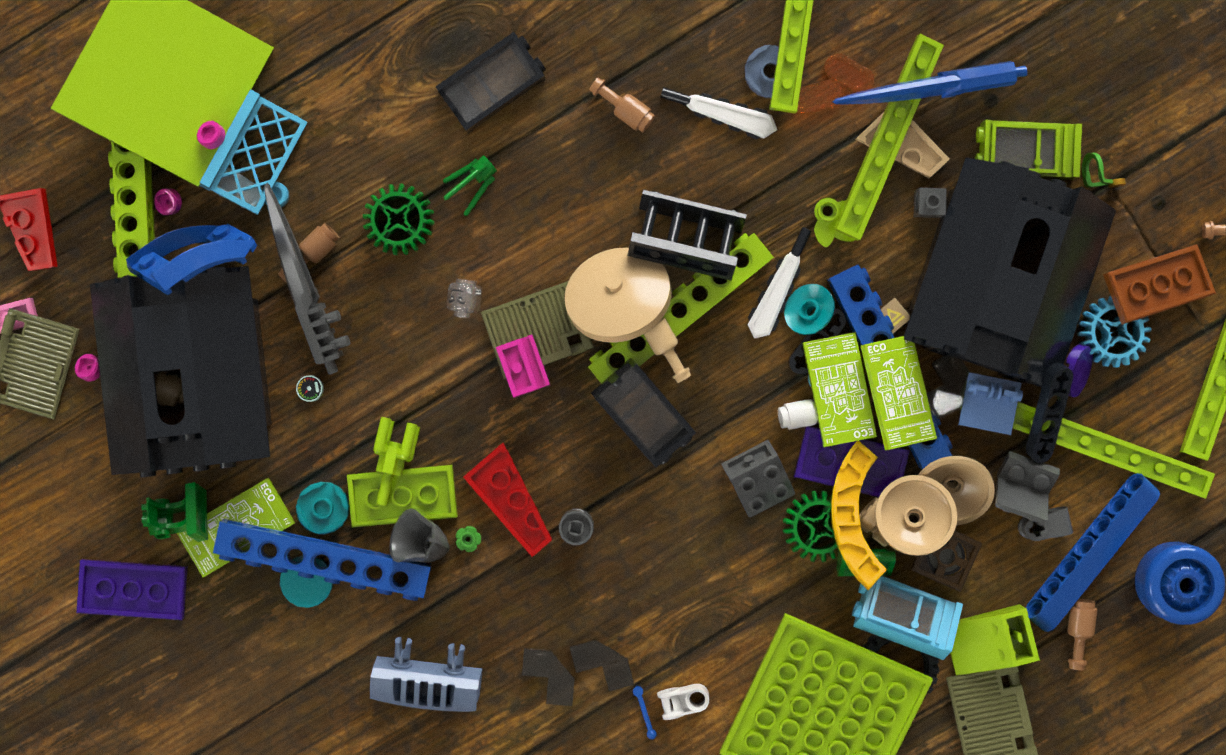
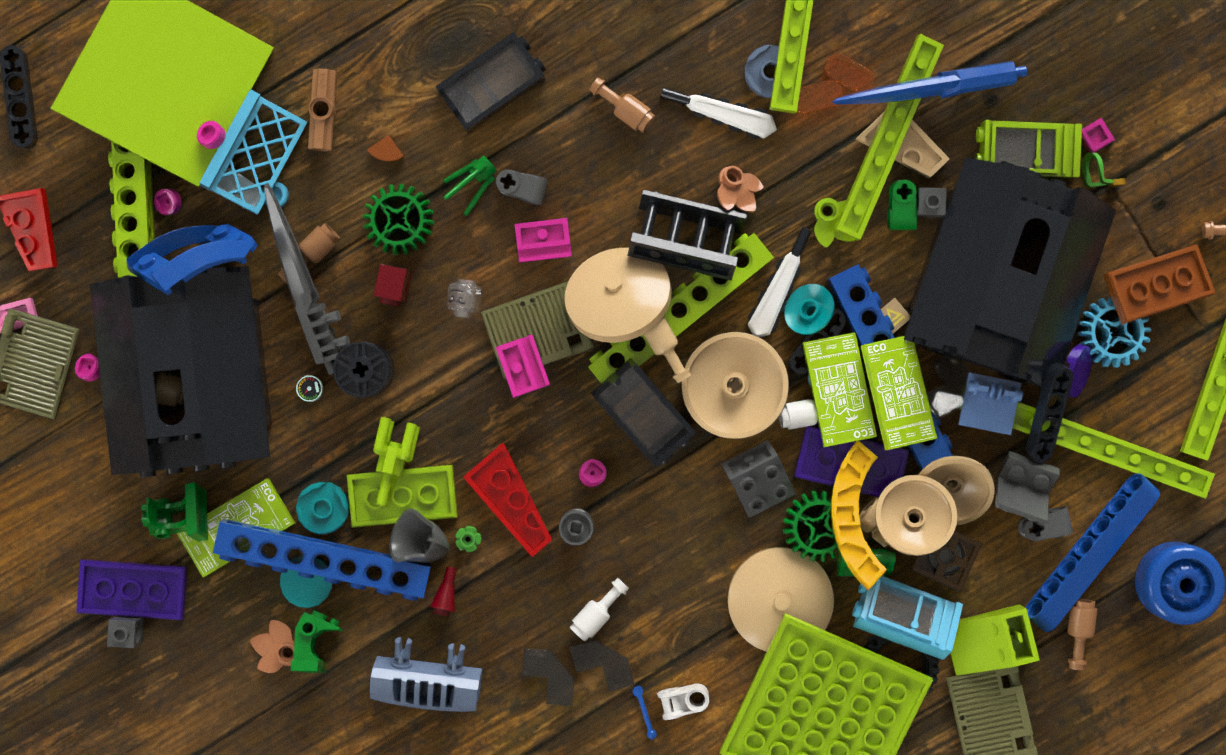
(14, 98): none -> black beam
(125, 631): none -> dark grey brick
(272, 647): none -> nougat plate
(304, 646): none -> green tile
(322, 93): none -> medium nougat piece
(376, 378): none -> black wheel
(386, 150): none -> dark orange tile
(393, 285): none -> dark red brick
(445, 597): none -> dark red cone
(527, 187): none -> dark grey piece
(543, 240): none -> dark pink plate
(592, 473): none -> dark pink tile
(595, 614): none -> white piece
(735, 385): none -> tan dish
(740, 191): none -> nougat plate
(777, 584): none -> tan dish
(902, 212): none -> green piece
(1096, 136): none -> dark pink tile

